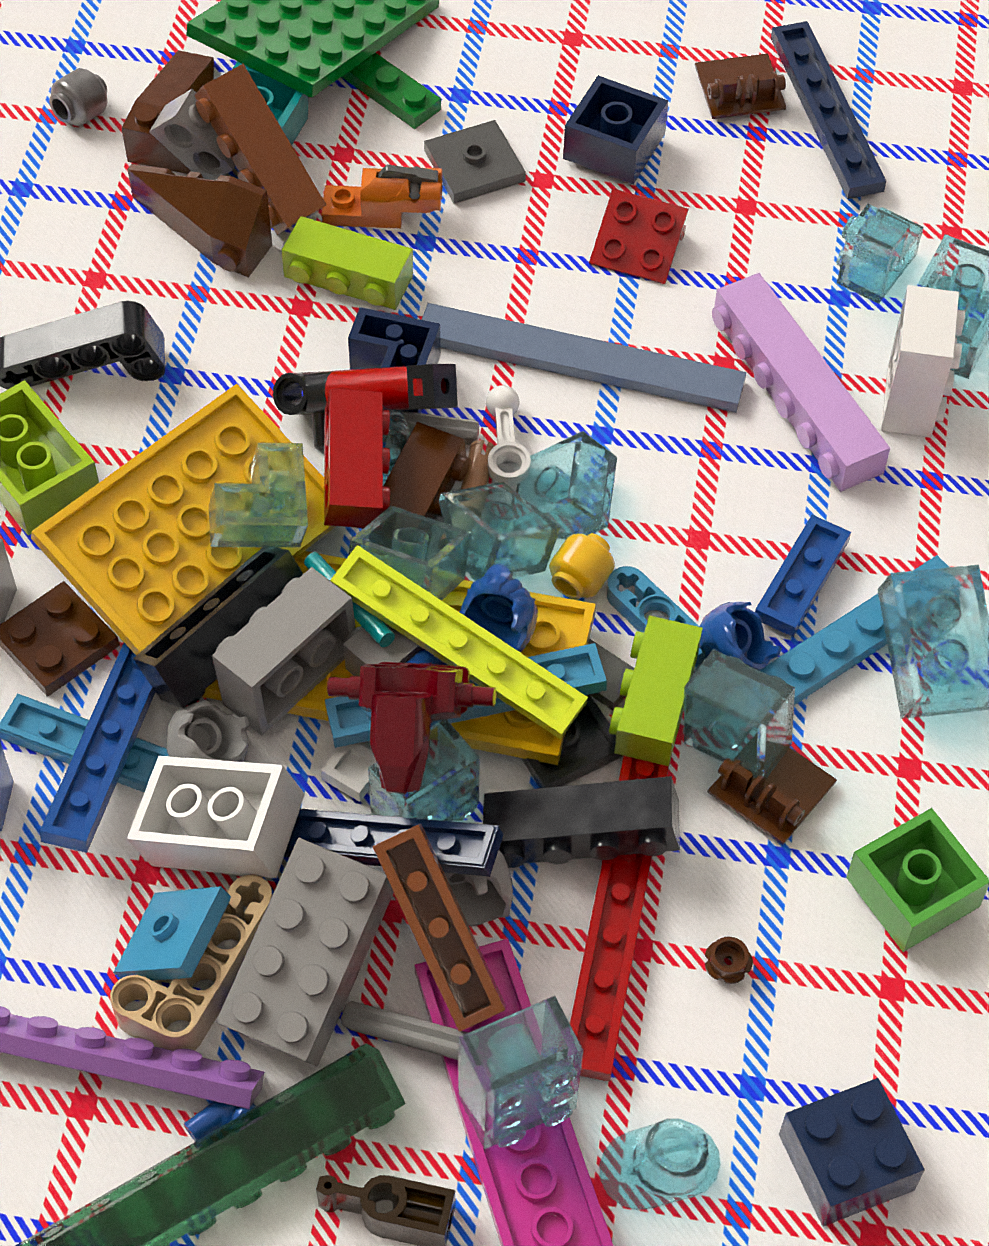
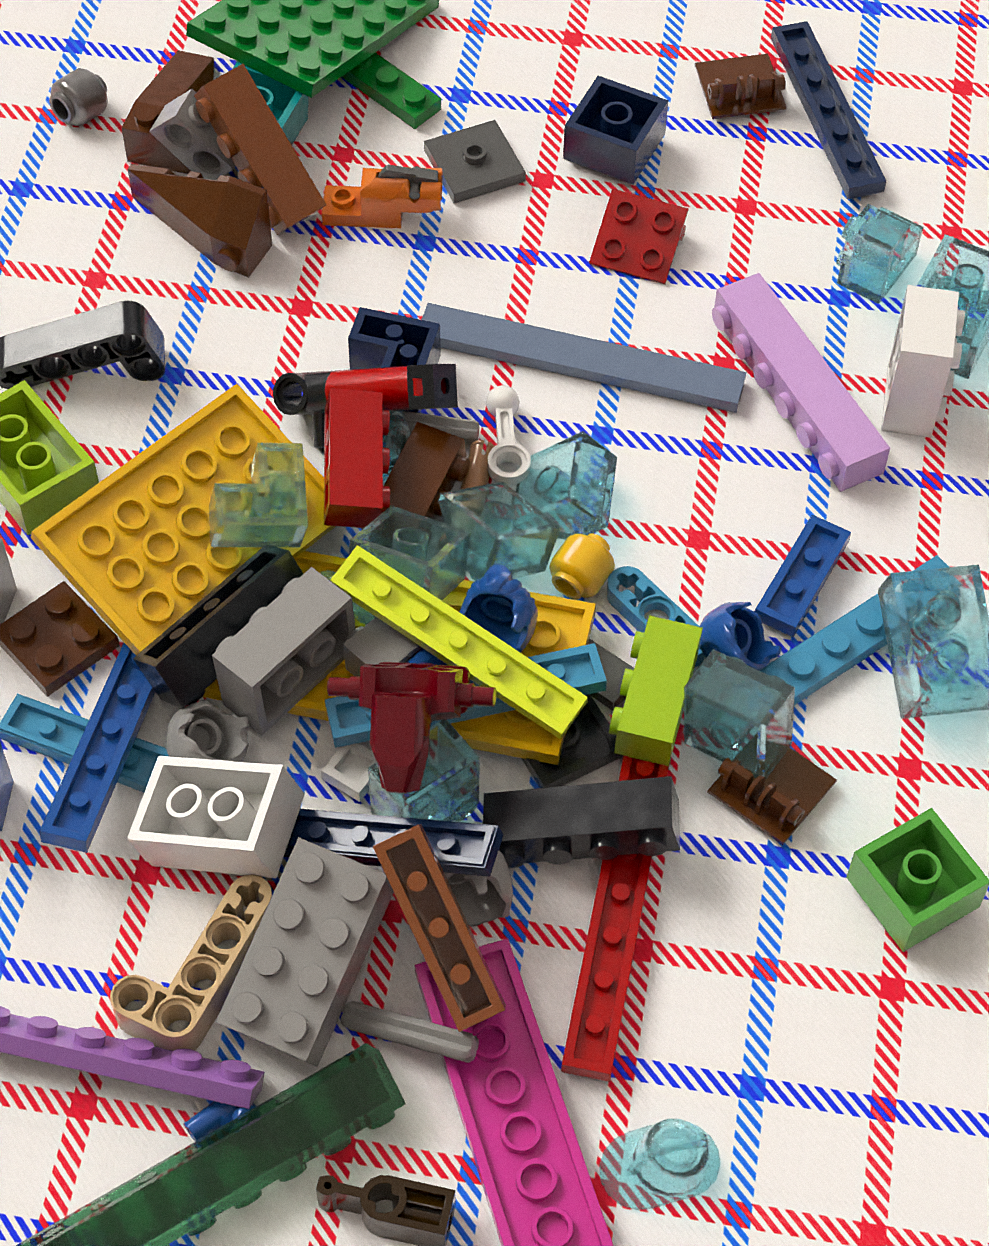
(173, 934): dark azure plate -> none
(347, 262): lime brick -> none
(373, 625): teal bar -> none
(519, 1073): clear light blue brick -> none
(728, 948): reddish brown plate -> none
(850, 1151): dark blue brick -> none

